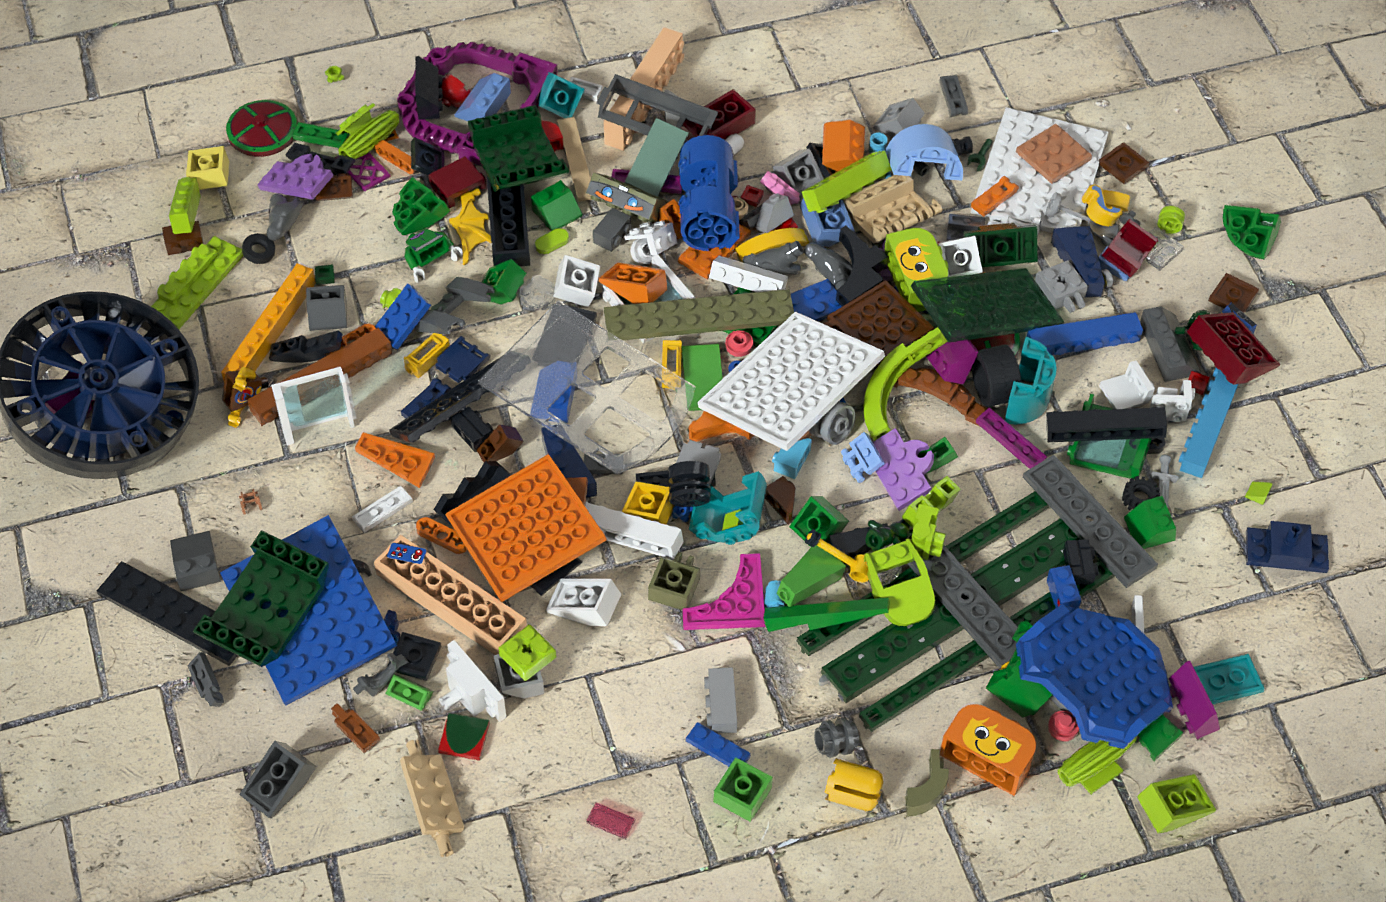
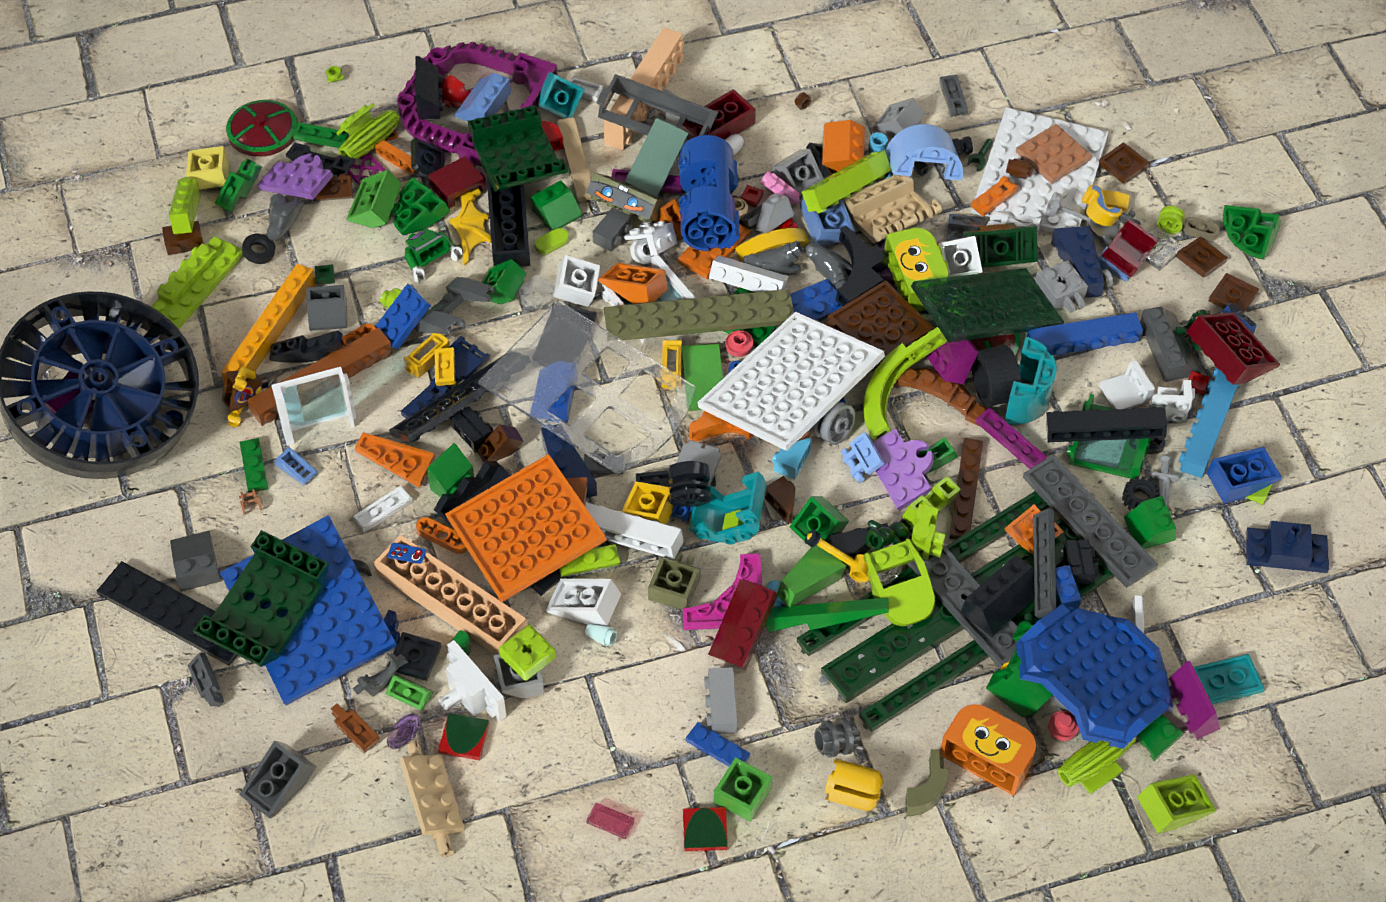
(238, 184): none -> green plate
(253, 465): none -> green plate
(289, 453): none -> medium blue slope
(375, 200): none -> bright green slope
(403, 731): none -> clear purple dish
(444, 366): none -> yellow plate
(448, 471): none -> green slope
(463, 641): none -> green brick
(592, 560): none -> lime plate
(602, 634): none -> light aqua cone
(705, 829): none -> dark green tile
(743, 624): none -> dark red slope
(802, 100): none -> reddish brown axle
(967, 483): none -> reddish brown plate
(1001, 596): none -> black slope
(1019, 168): none -> reddish brown brick
(1023, 529): none -> orange slope
(1044, 563): none -> dark grey tile
(1201, 228): none -> dark tan plate
(1201, 257): none -> reddish brown plate
(1242, 474): none -> blue slope

